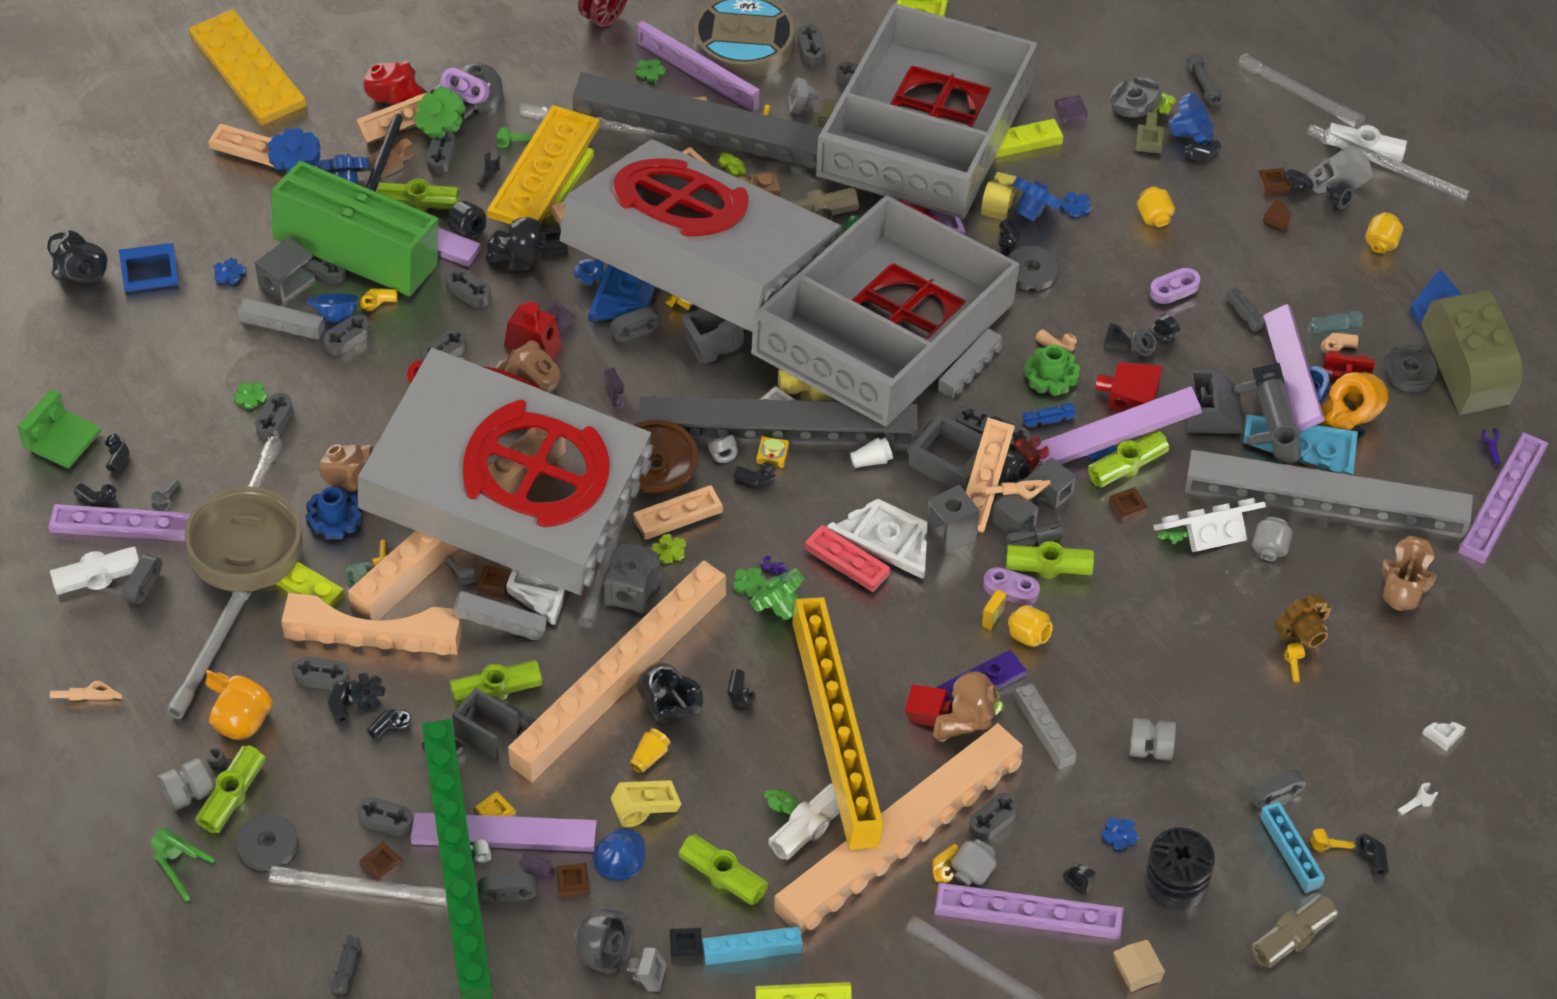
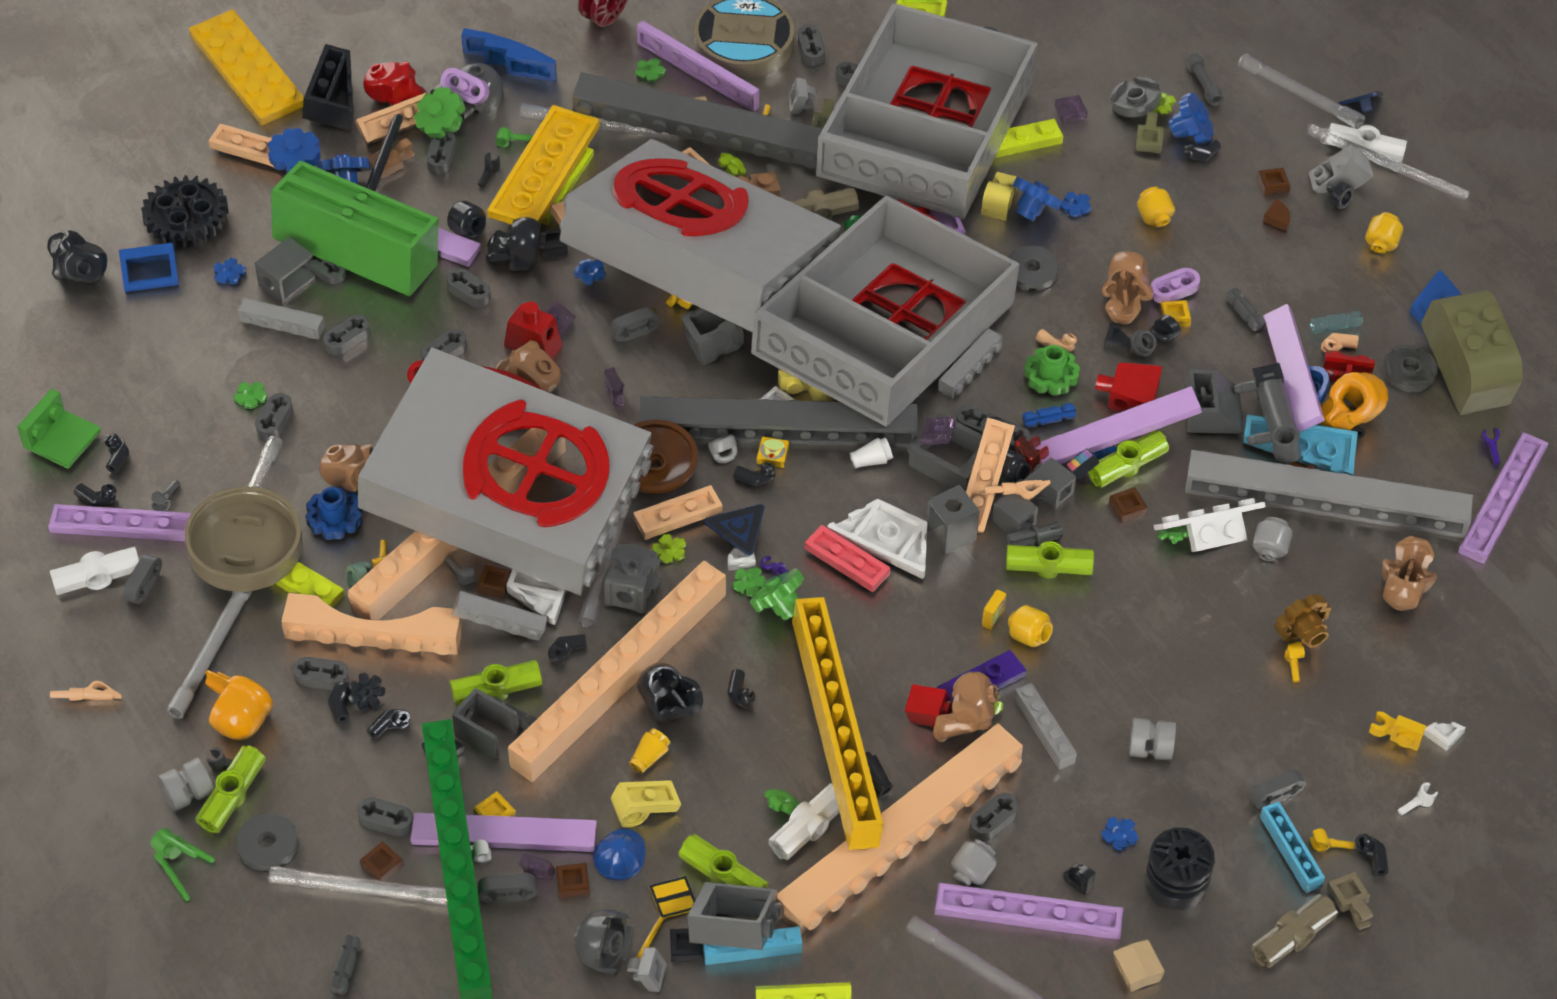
(171, 221): none -> black gear
(330, 90): none -> black wedge
(334, 306): blue piece -> none
(376, 297): yellow arm -> none
(420, 194): lime piece -> none
(515, 56): none -> blue slope
(564, 645): none -> black arm
(620, 295): blue wing -> none
(671, 899): none -> piece
(733, 900): none -> dark grey window
(739, 527): none -> black piece
(739, 560): none -> white tile
(879, 778): none -> black cone
(938, 430): none -> clear purple tile
(941, 864): yellow arm -> none
(1011, 236): black arm -> none
(1012, 584): lavender plate -> none
(1082, 463): none -> black tile
(1126, 286): none -> medium nougat head
(1178, 310): none -> yellow tile
(1299, 179): black plant -> none
(1351, 895): none -> dark tan plate
(1365, 101): none -> dark blue piece
(1402, 730): none -> yellow plate

